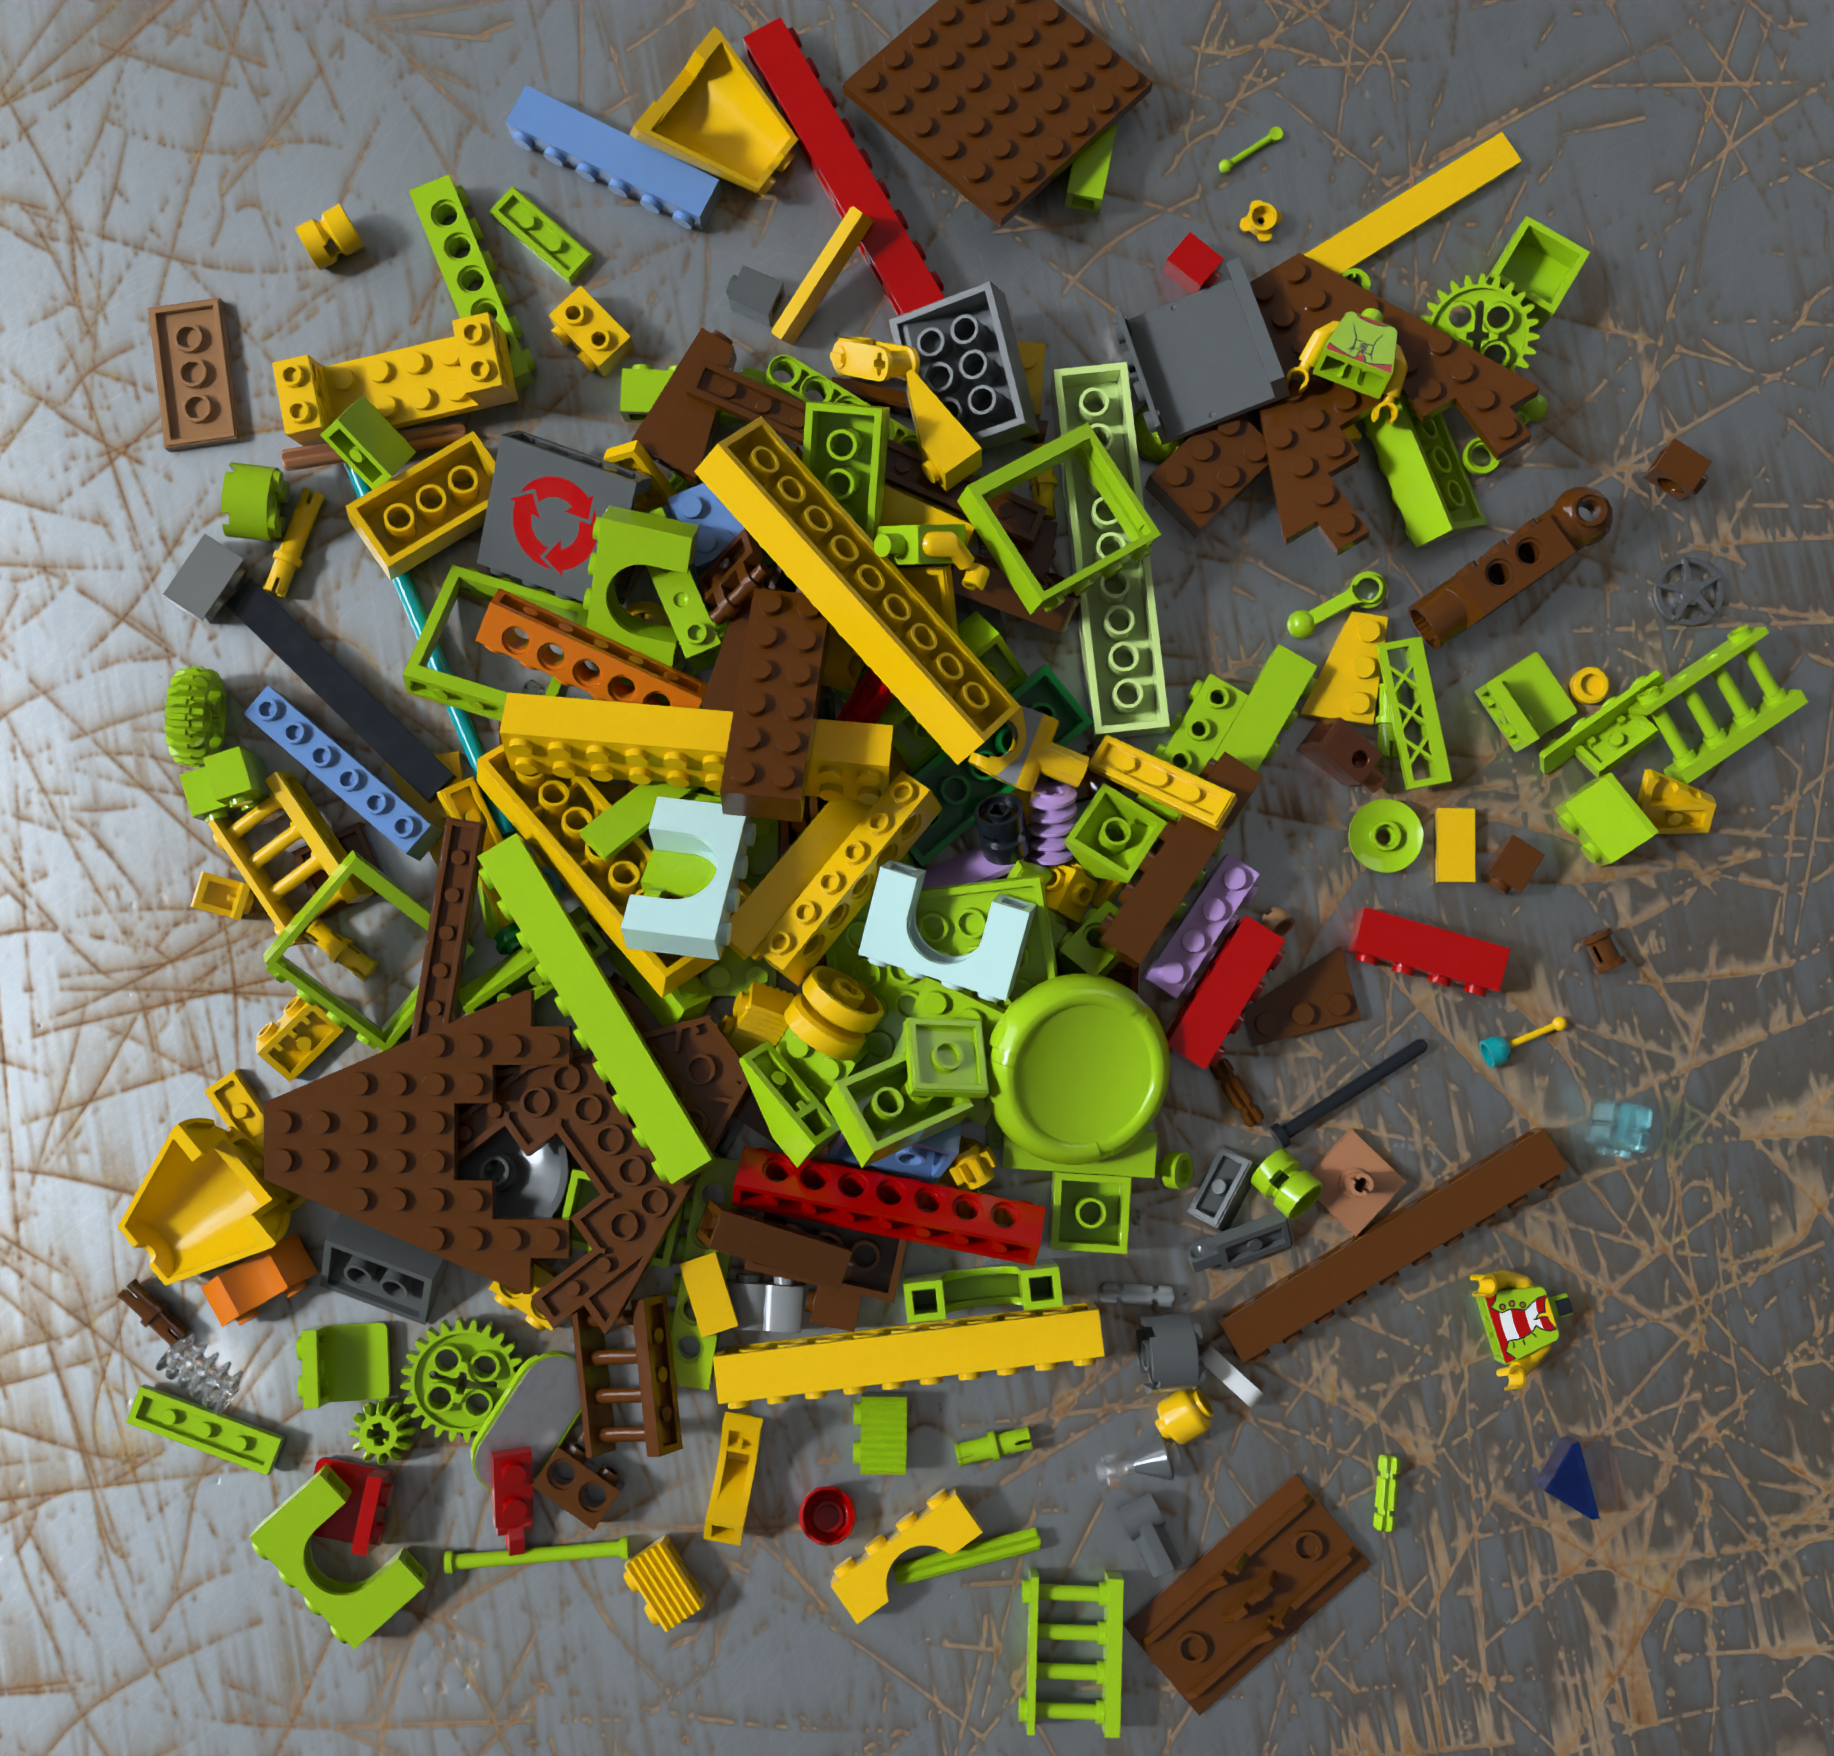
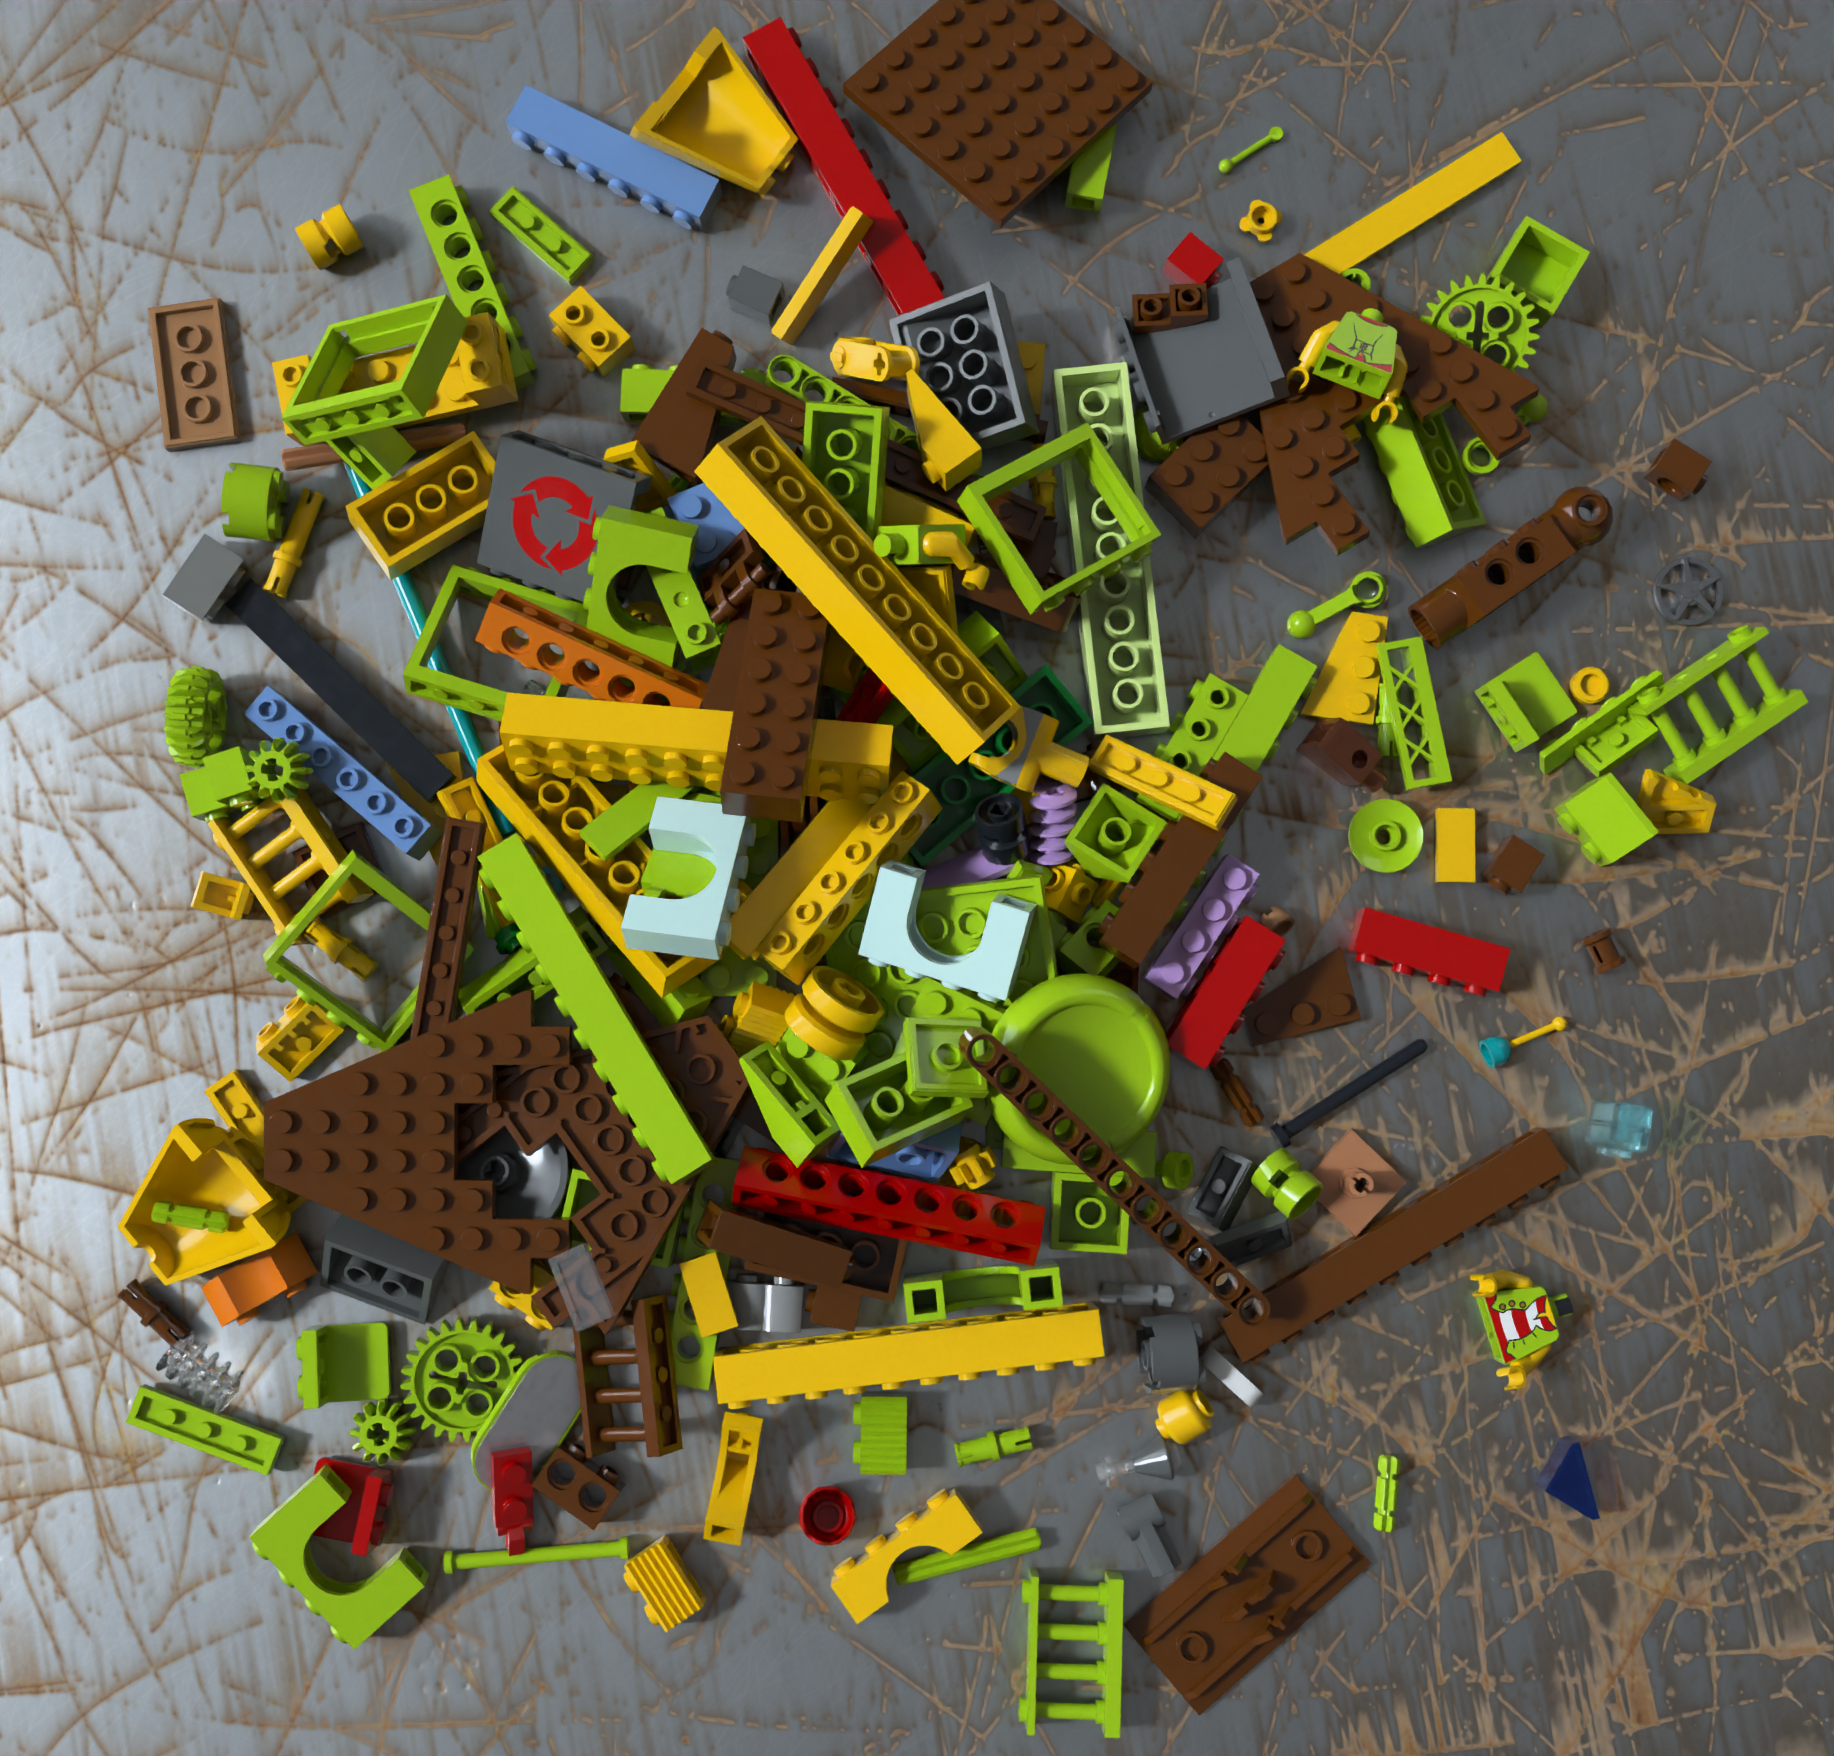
(190, 1217): none -> lime axle
(273, 783): none -> lime gear
(321, 414): none -> lime window
(581, 1287): none -> clear tile
(1126, 1193): none -> reddish brown beam
(1168, 311): none -> reddish brown slope

